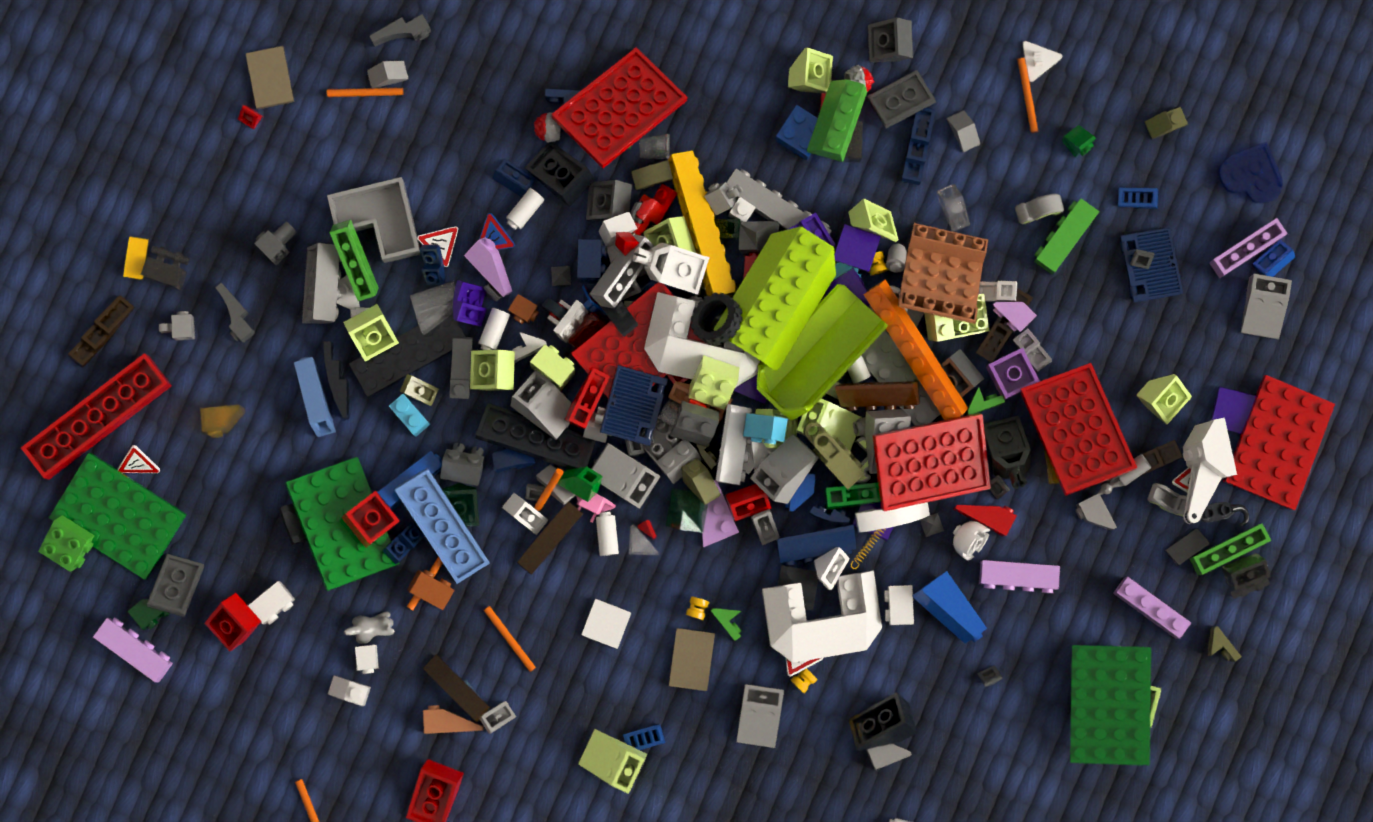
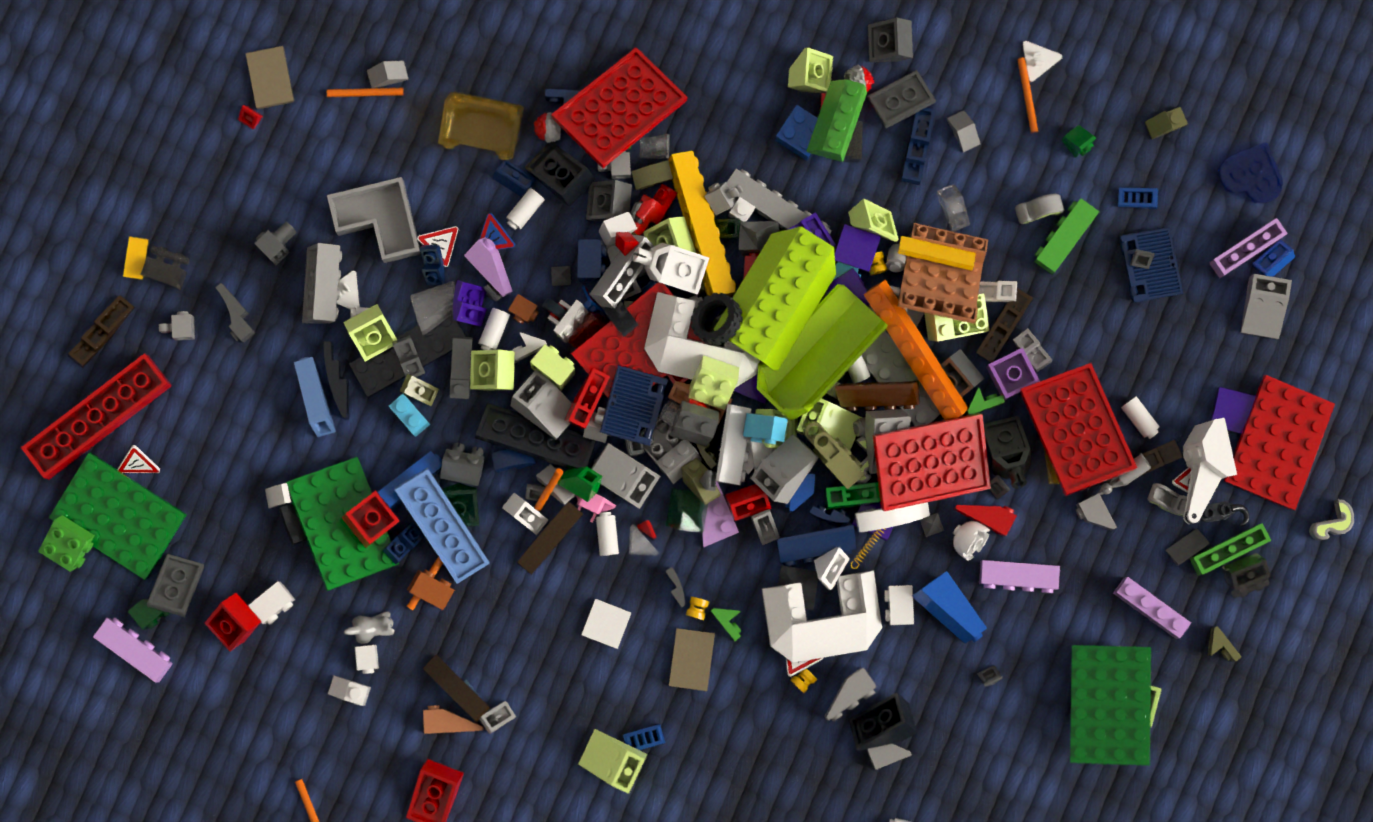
(220, 420): clear yellow slope -> none
(277, 495): none -> white slope
(354, 260): bright green brick -> none
(408, 356): none -> dark grey slope
(416, 28): dark grey slope -> none
(480, 124): none -> clear yellow windscreen
(509, 638): orange bar -> none
(619, 166): none -> light grey brick
(678, 591): none -> dark grey slope
(708, 480): none -> dark grey slope
(760, 716): light grey slope -> none
(852, 689): none -> light grey slope
(936, 253): none -> yellow tile
(1016, 312): lavender slope -> none
(1141, 418): none -> white brick
(1164, 397): yellowish green slope -> none
(1339, 526): none -> light grey animal

